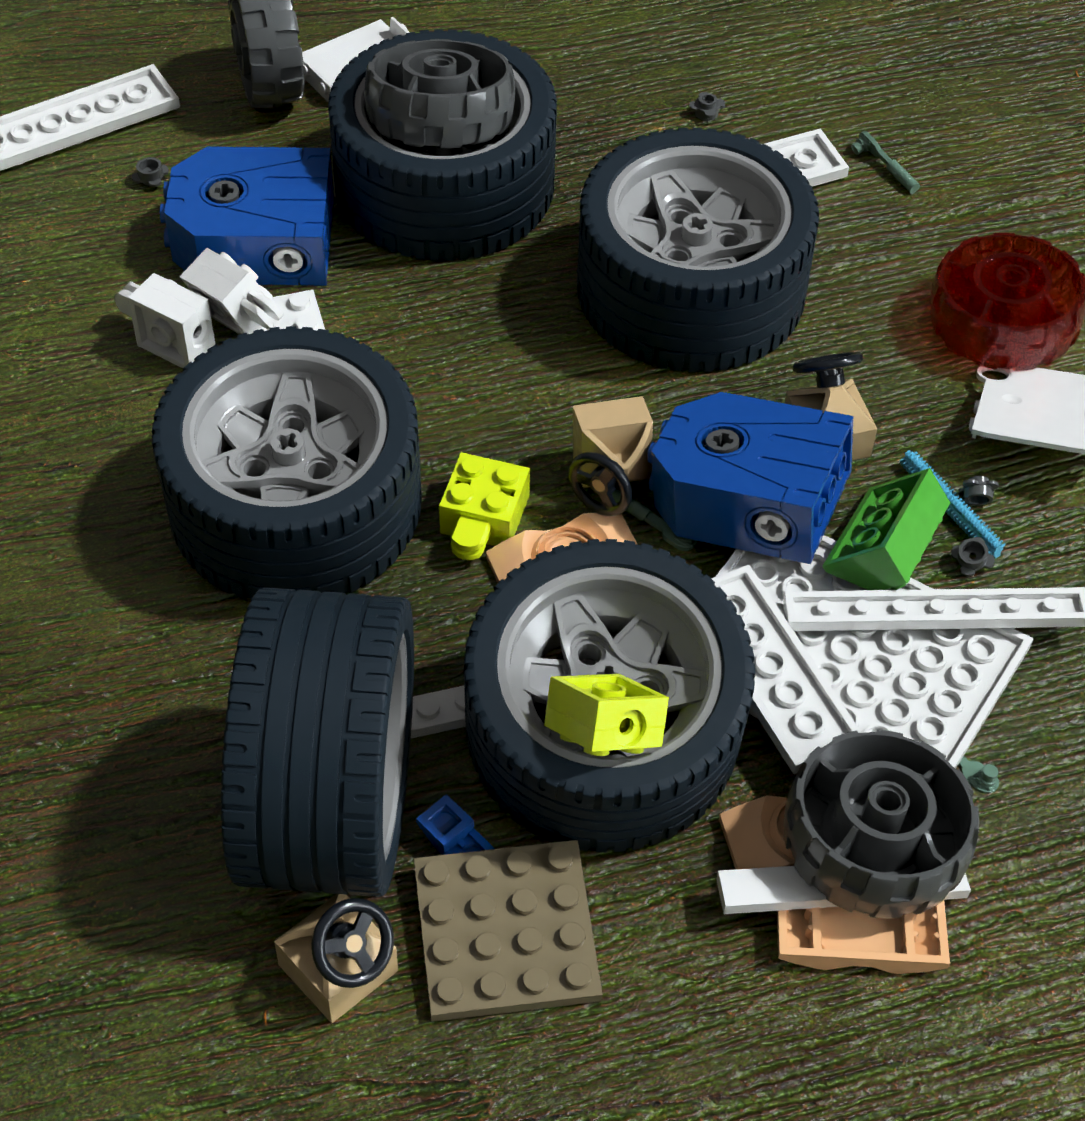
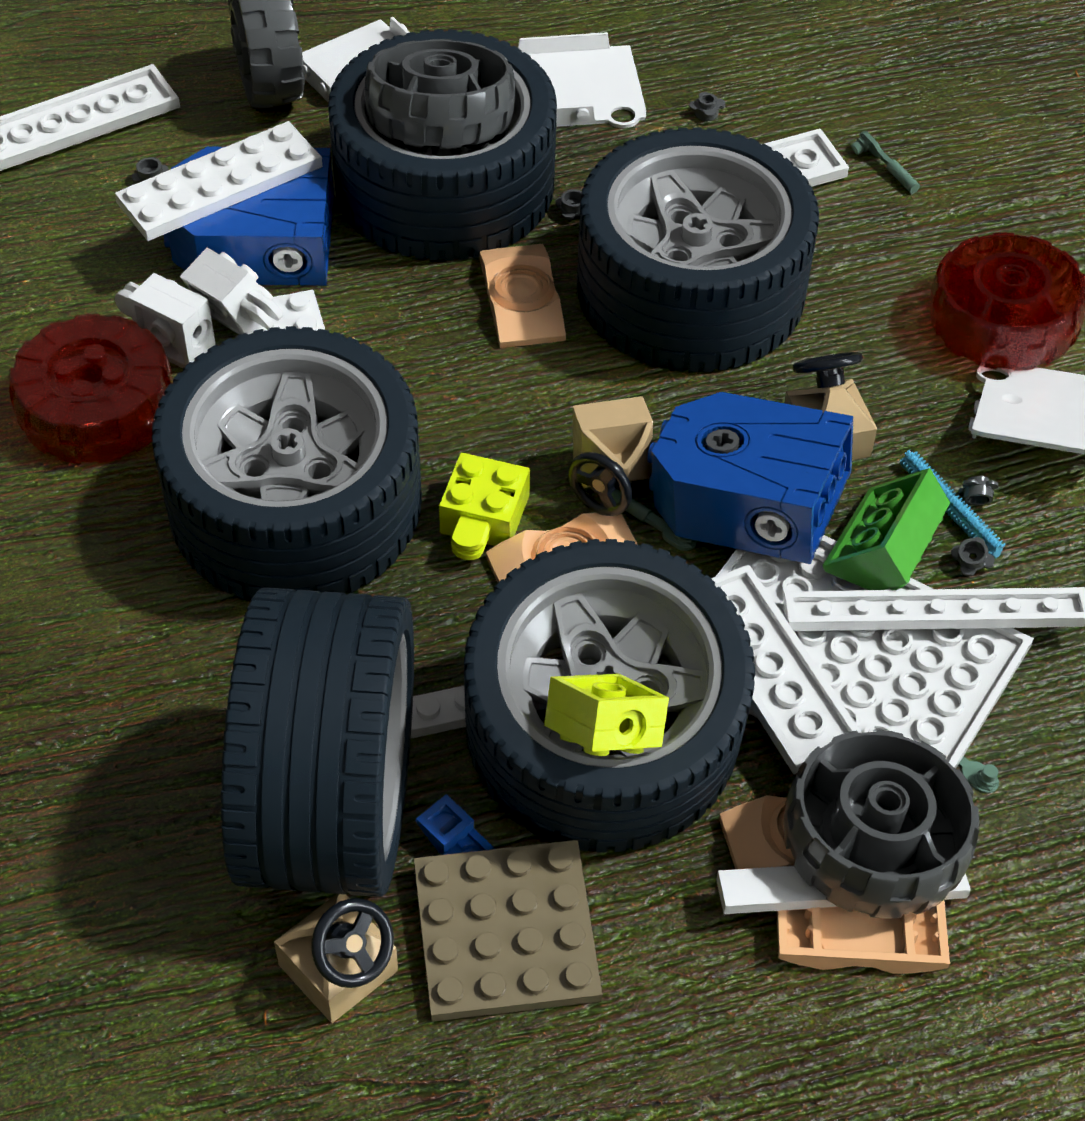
(89, 388): none -> clear red wheel
(218, 180): none -> white plate
(522, 295): none -> light nougat slope
(569, 204): none -> dark grey plate
(588, 78): none -> white piece

